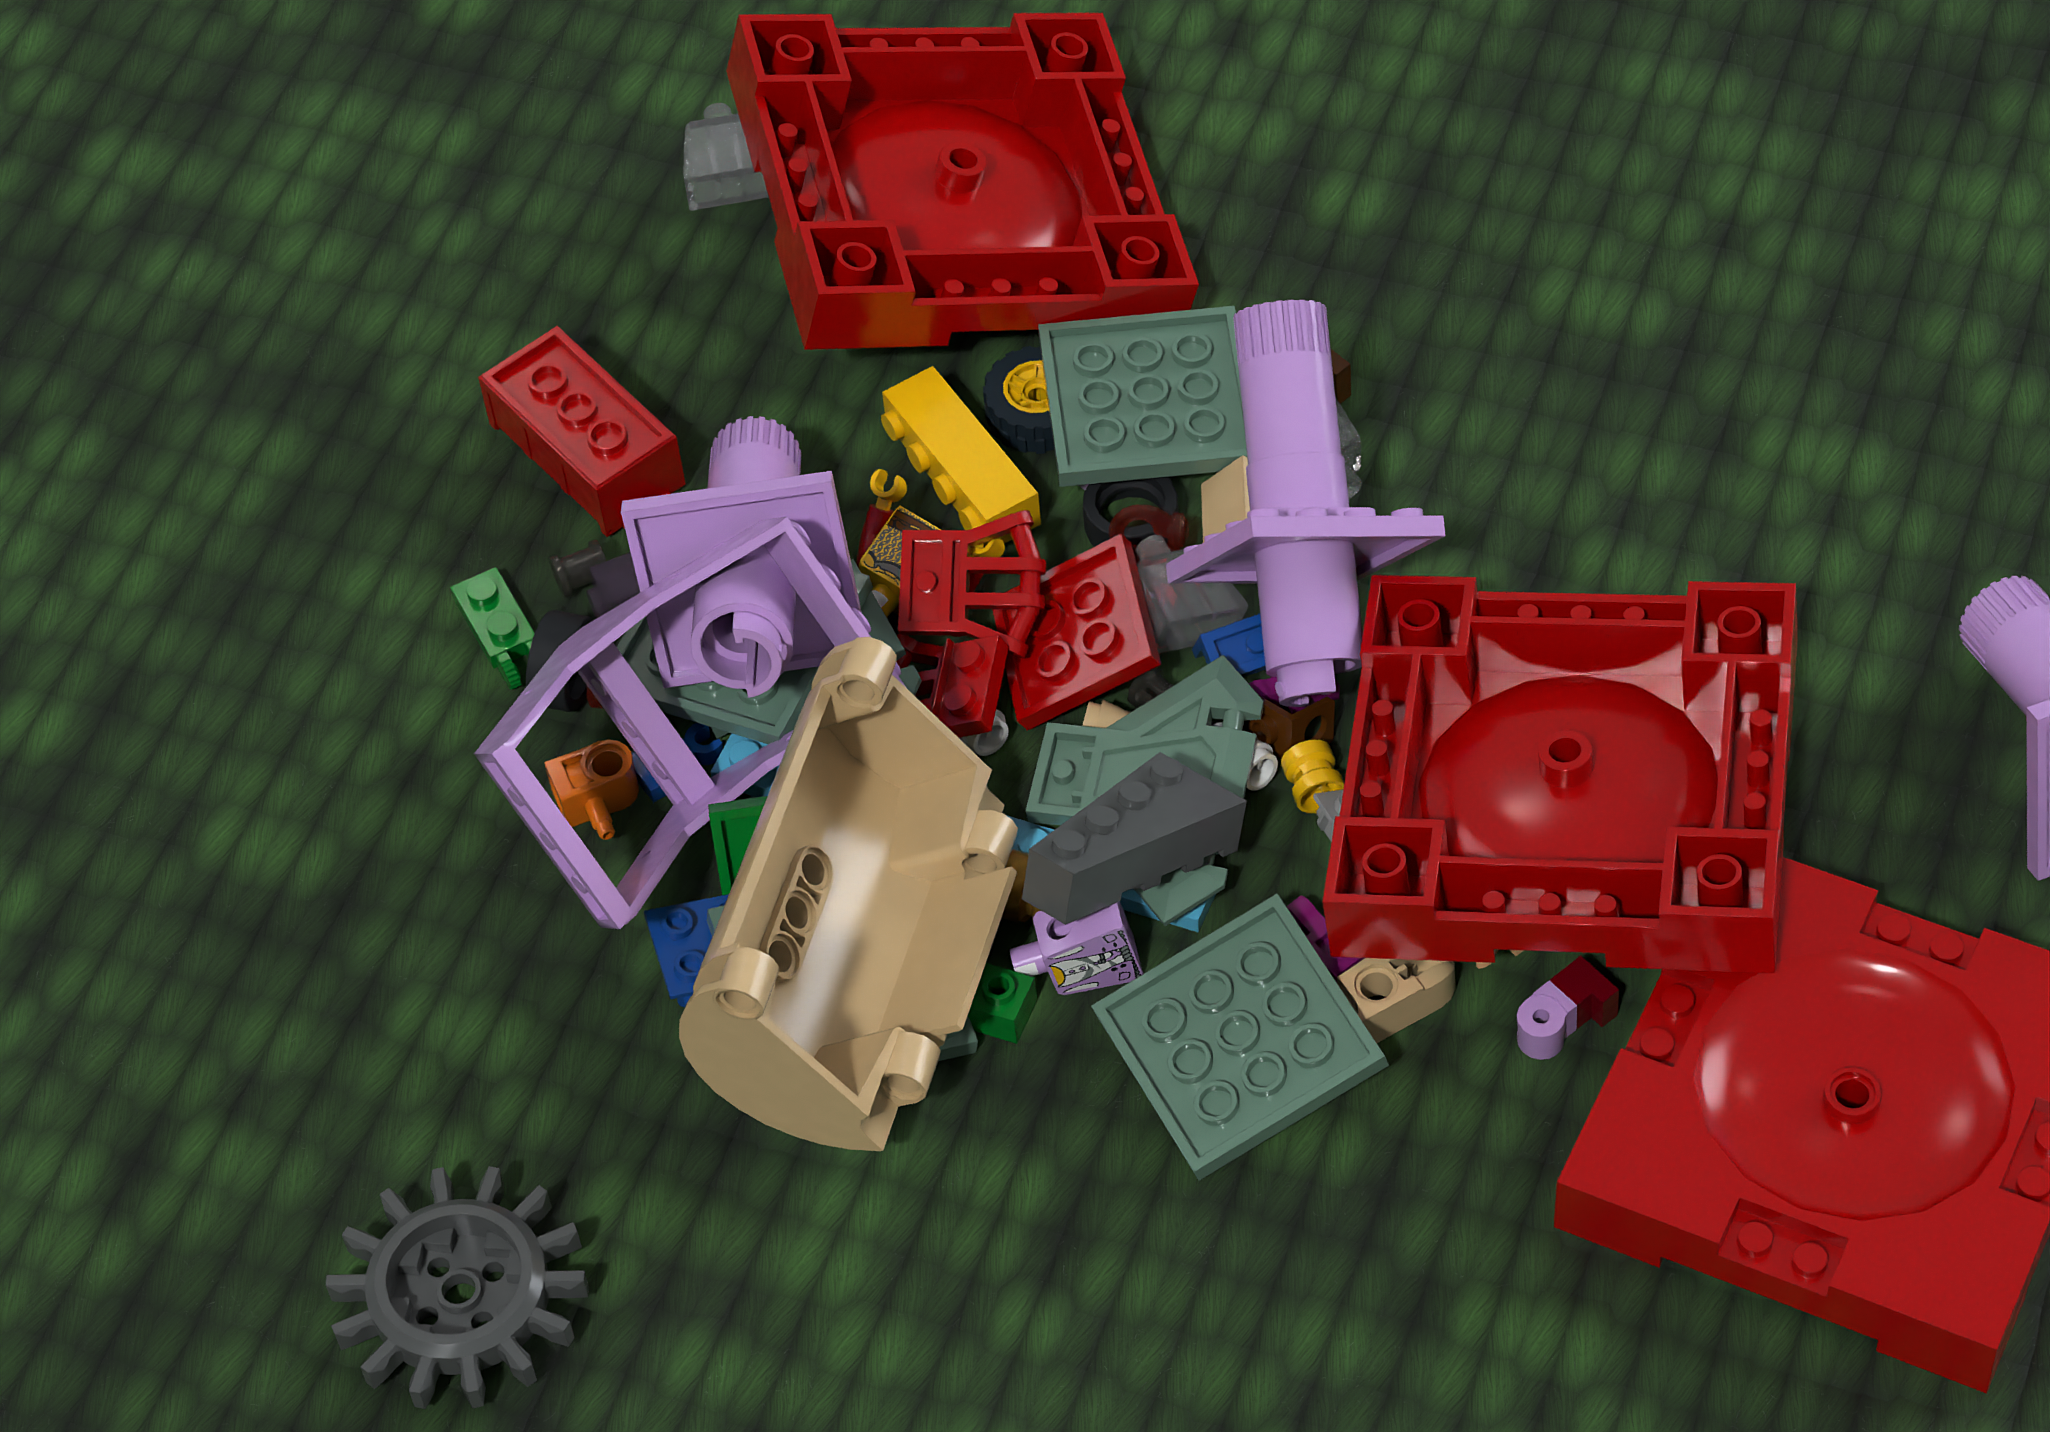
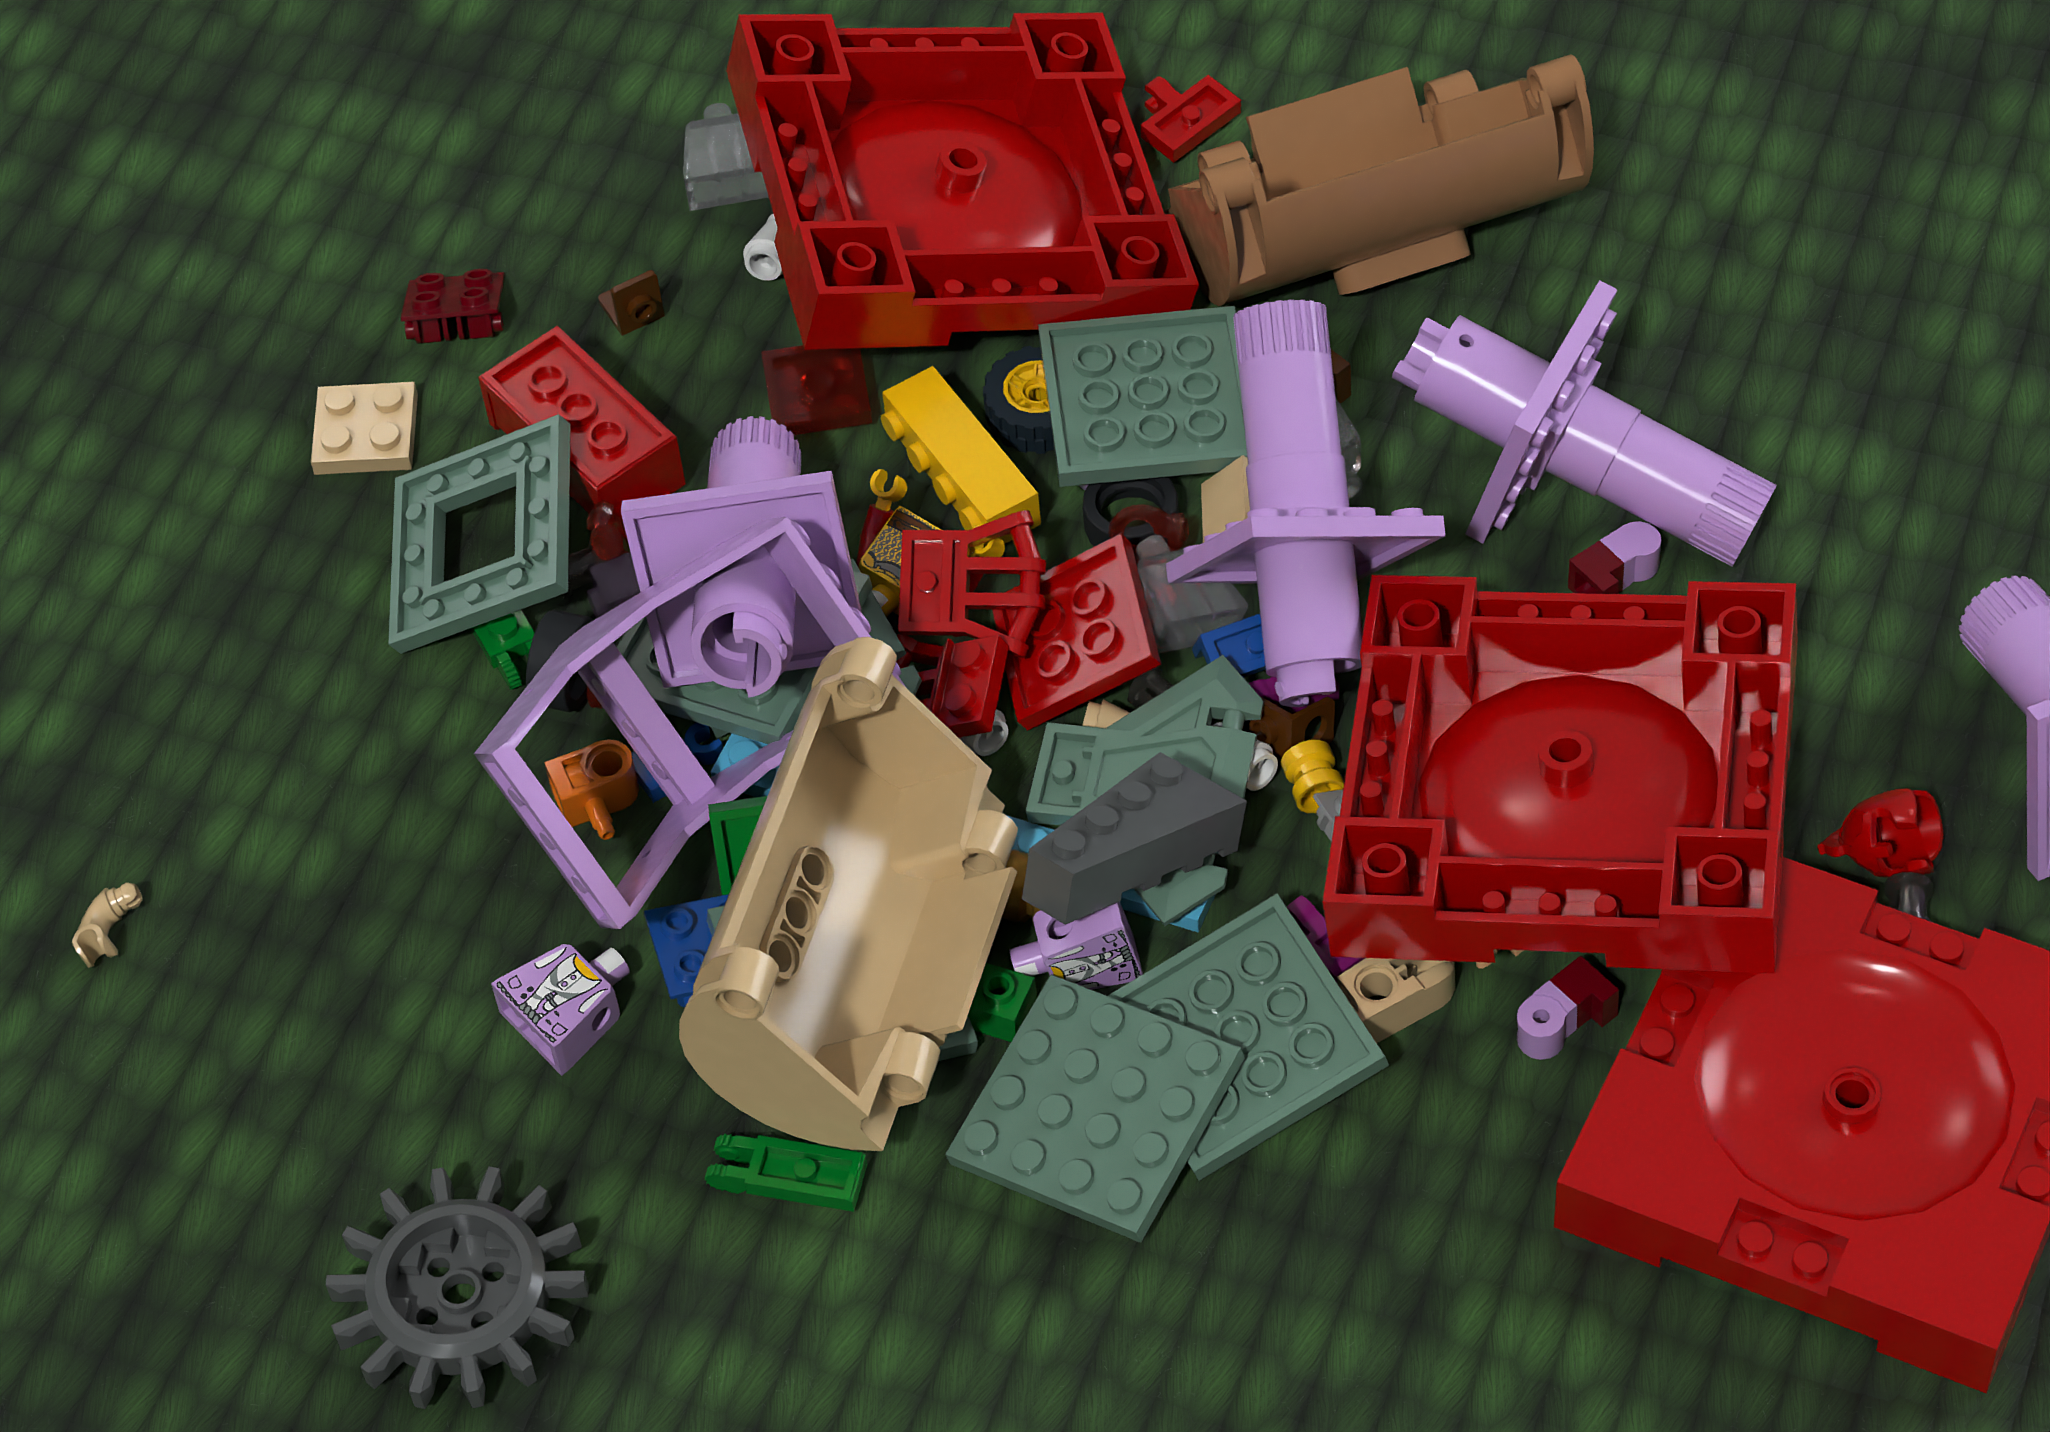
(106, 909): none -> tan piece
(364, 428): none -> tan plate
(420, 601): none -> sand green plate
(470, 295): none -> dark red hinge
(562, 1002): none -> lavender torso
(606, 531): none -> clear red piece
(633, 302): none -> reddish brown bracket
(761, 253): none -> white cone
(789, 1171): none -> green hinge
(816, 388): none -> clear red plate
(1095, 1107): none -> sand green plate
(1186, 118): none -> red plate
(1378, 182): none -> medium nougat cylinder
(1565, 425): none -> lavender piece
(1616, 560): none -> leg
(1890, 833): none -> red helmet
(1913, 894): none -> clear smoke bush

